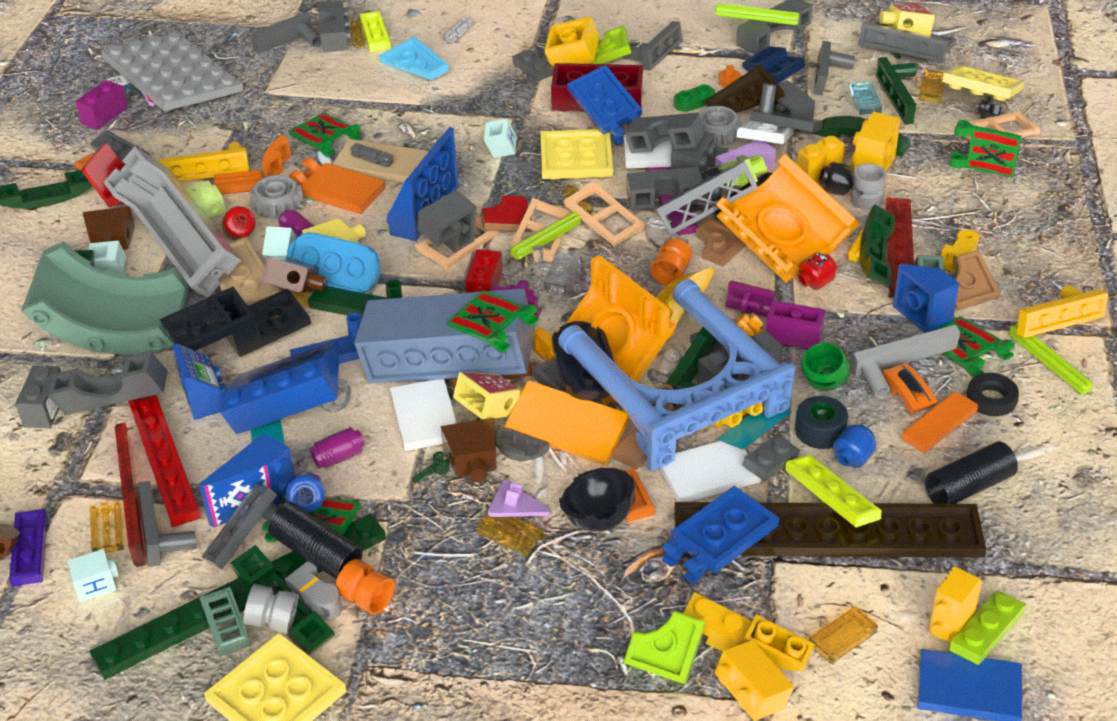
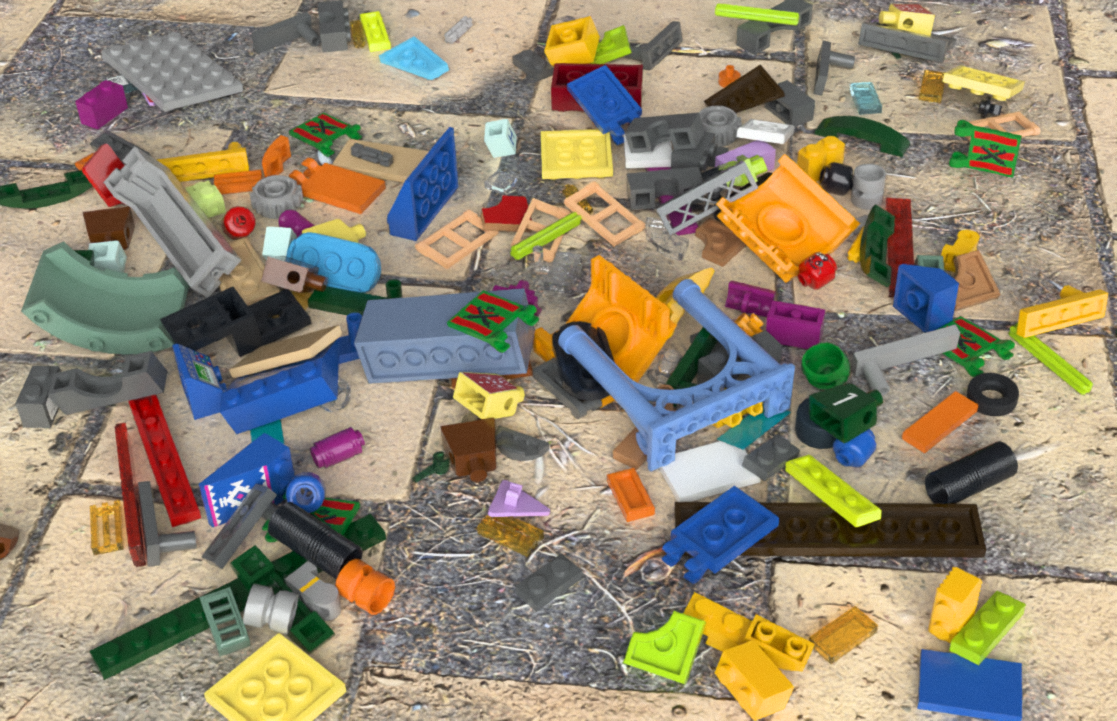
(29, 552): dark purple tile -> none
(92, 575): light aqua brick -> none
(286, 352): none -> tan tile
(421, 412): white tile -> none
(449, 221): dark grey brick -> none
(484, 271): red brick -> none
(501, 182): none -> clear tile
(548, 582): none -> dark grey plate
(568, 422): light orange tile -> none
(599, 499): black cylinder -> none
(671, 261): orange wheel -> none
(692, 98): green plate -> none
(766, 115): dark grey piece -> none
(775, 62): dark blue slope -> none
(845, 410): none -> dark green torso
(876, 141): yellow brick -> none
(889, 79): dark green piece -> none
(911, 387): orange slope -> none

